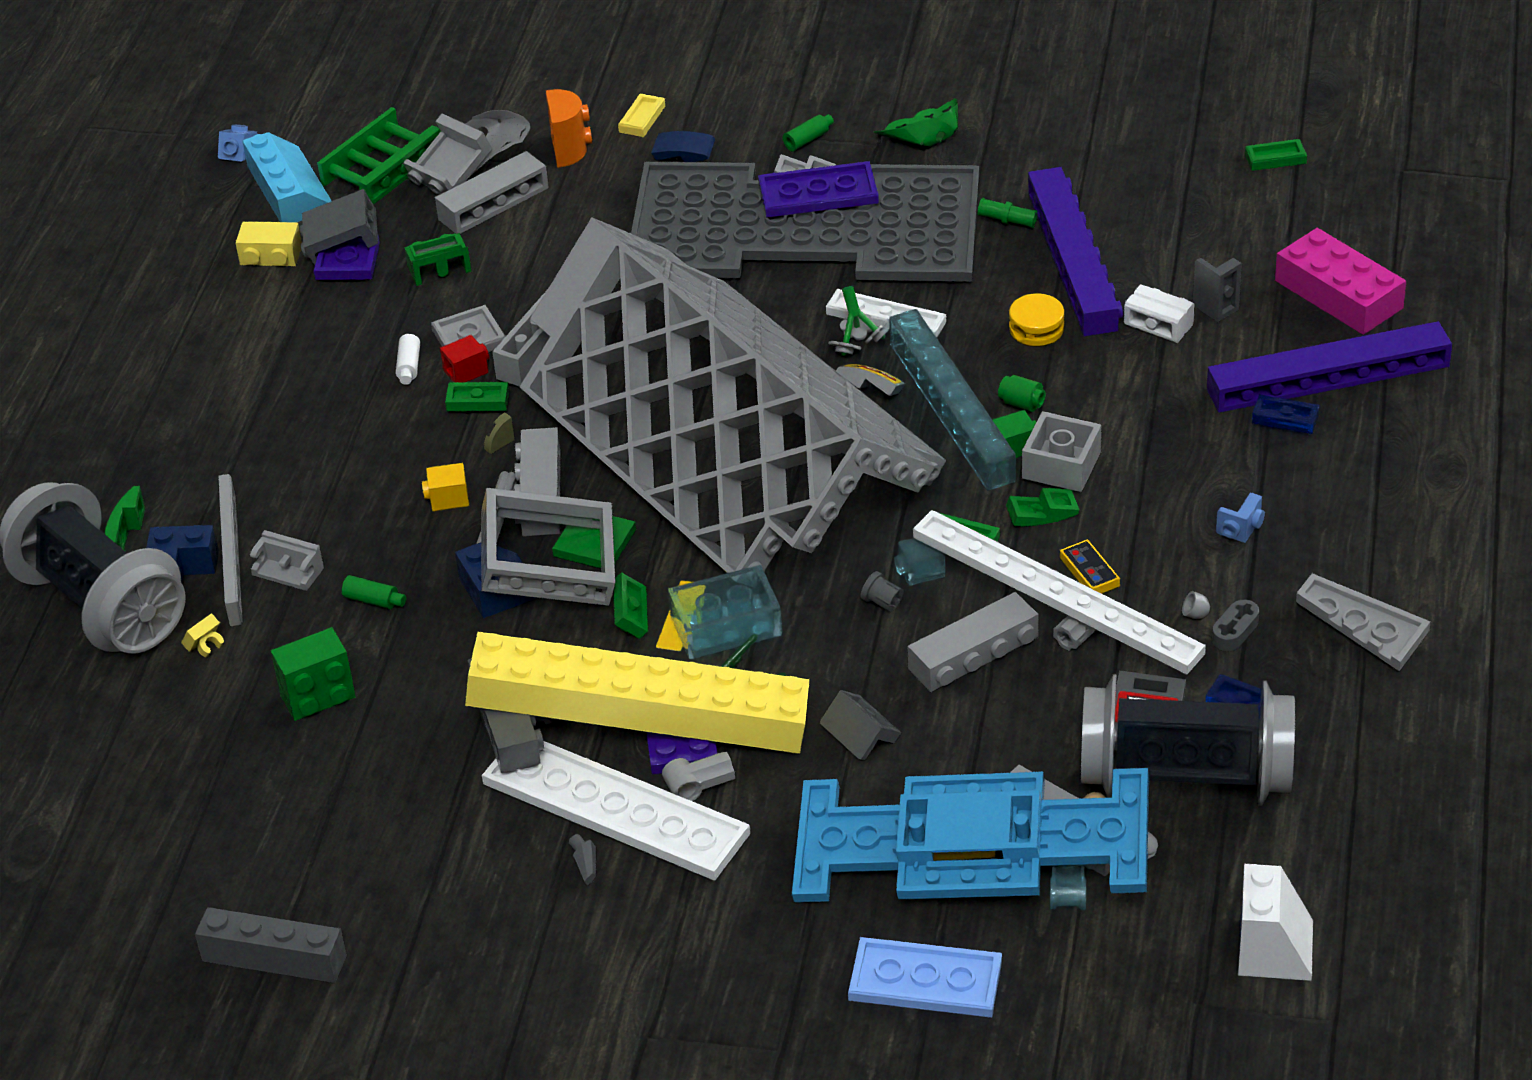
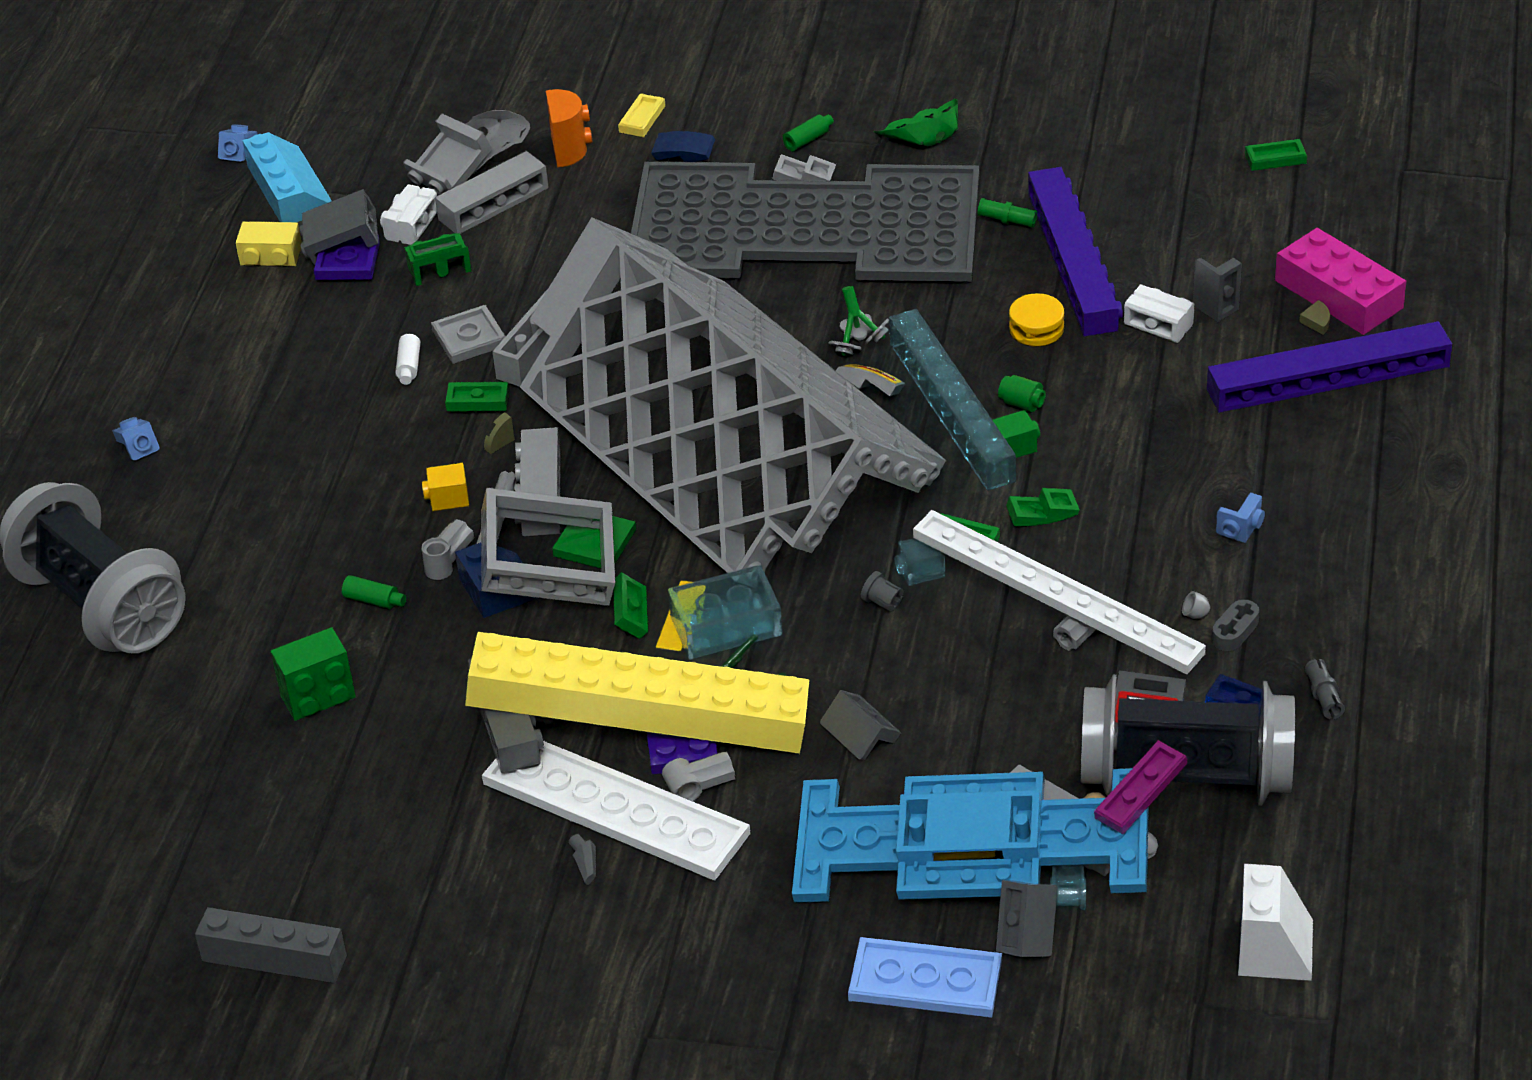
(126, 516): green slope -> none
(137, 437): none -> medium blue bracket
(190, 546): dark blue brick -> none
(201, 633): light yellow tile -> none
(230, 550): light grey tile -> none
(286, 560): light grey hinge -> none
(384, 175): green fence -> none
(409, 214): none -> white brick
(440, 551): none -> light grey piece
(464, 359): red brick -> none
(818, 189): dark purple tile -> none
(882, 309): white tile -> none
(973, 641): light grey brick -> none
(1026, 919): none -> dark grey panel
(1061, 451): light grey brick -> none
(1089, 567): tile -> none
(1140, 787): none -> magenta tile
(1285, 414): clear blue plate -> none
(1316, 317): none -> olive tile
(1324, 689): none -> dark grey pin
(1367, 621): light grey wing -> none

